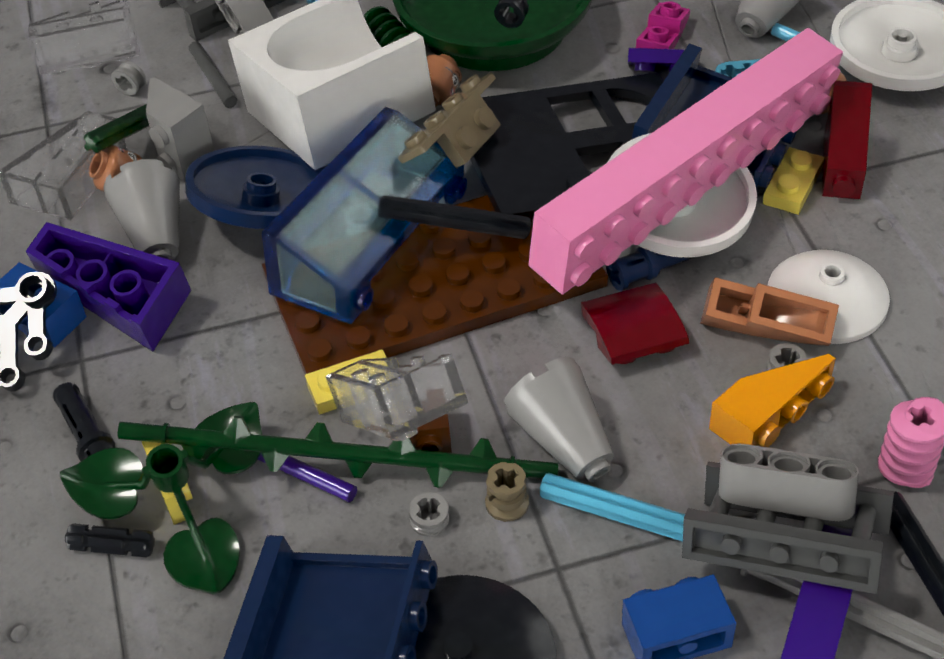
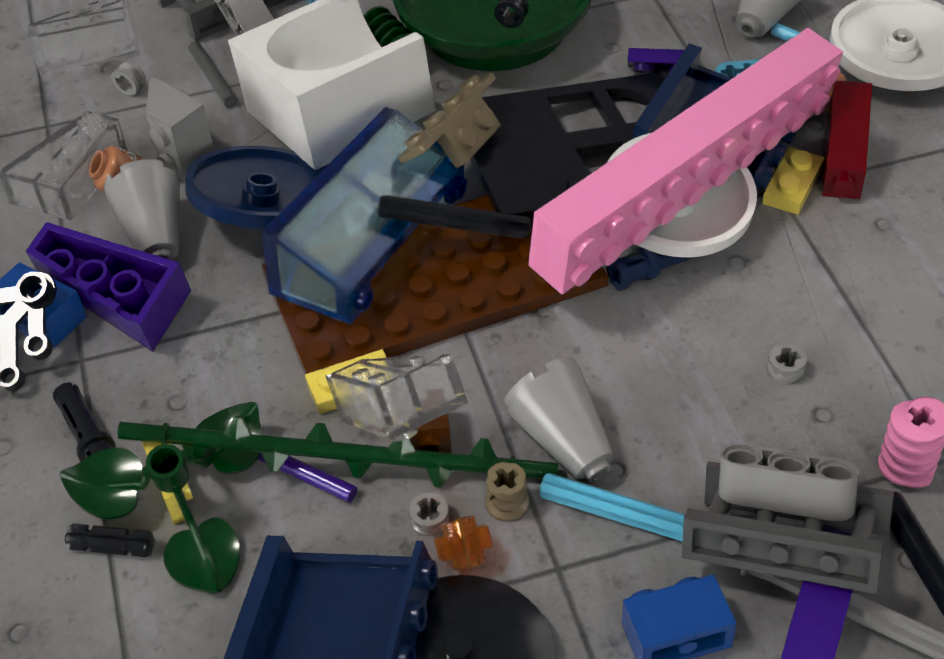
(116, 130): dark green axle -> none
(444, 77): nougat head -> none
(463, 542): none -> clear orange gear
(634, 323): dark red slope -> none
(664, 26): dark pink slope -> none
(765, 402): light orange slope -> none
(769, 313): nougat slope -> none
(841, 281): white dish -> none

